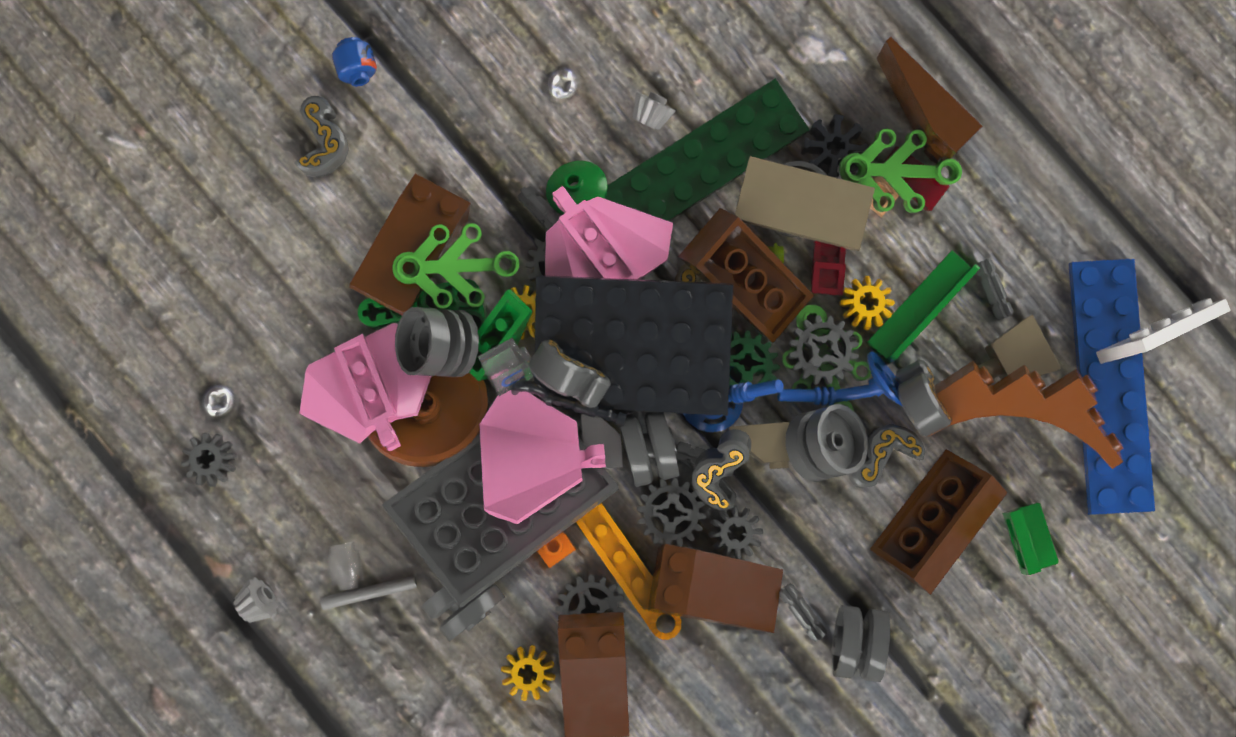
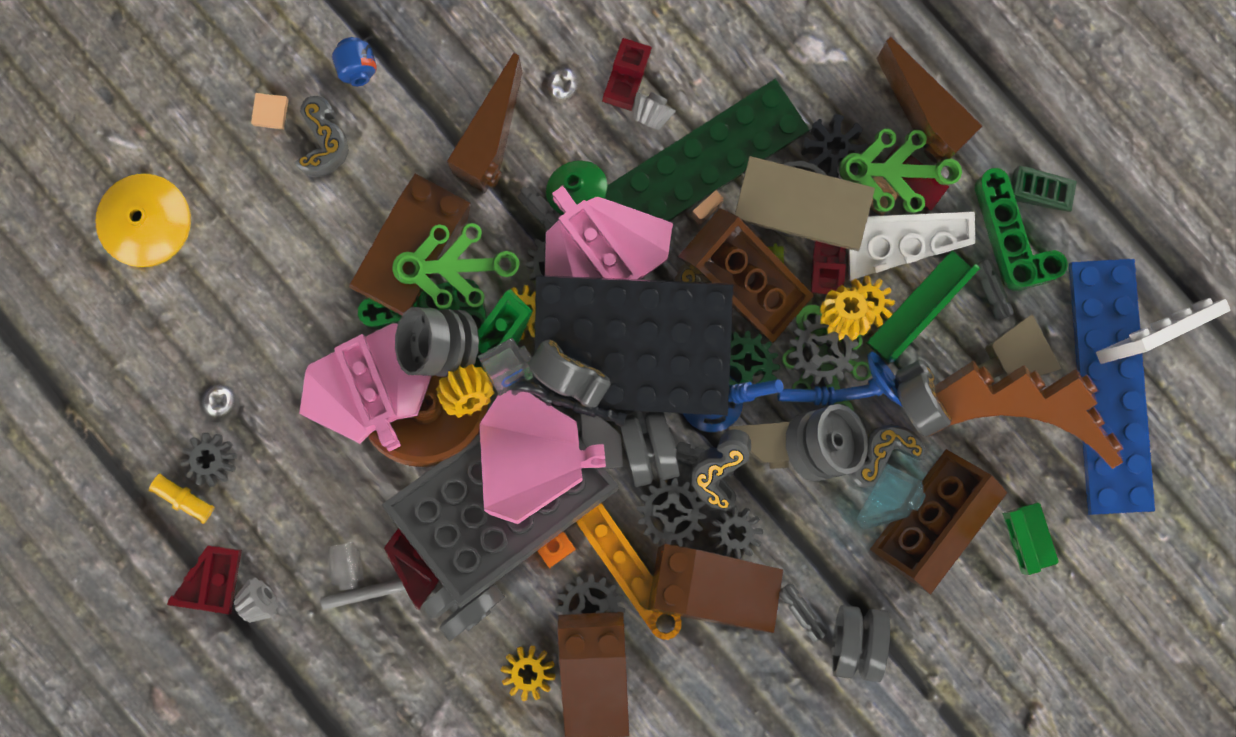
(160, 230): none -> yellow dish
(181, 498): none -> yellow pin
(210, 582): none -> dark red wing
(269, 111): none -> light nougat tile
(411, 569): none -> dark red wing
(465, 390): none -> yellow gear
(483, 144): none -> reddish brown slope
(627, 74): none -> dark red slope
(707, 207): none -> light nougat tile
(847, 312): none -> yellow gear
(891, 499): none -> clear light blue slope
(908, 238): none -> white wing
(1013, 229): none -> green beam
(1018, 182): none -> dark green slope

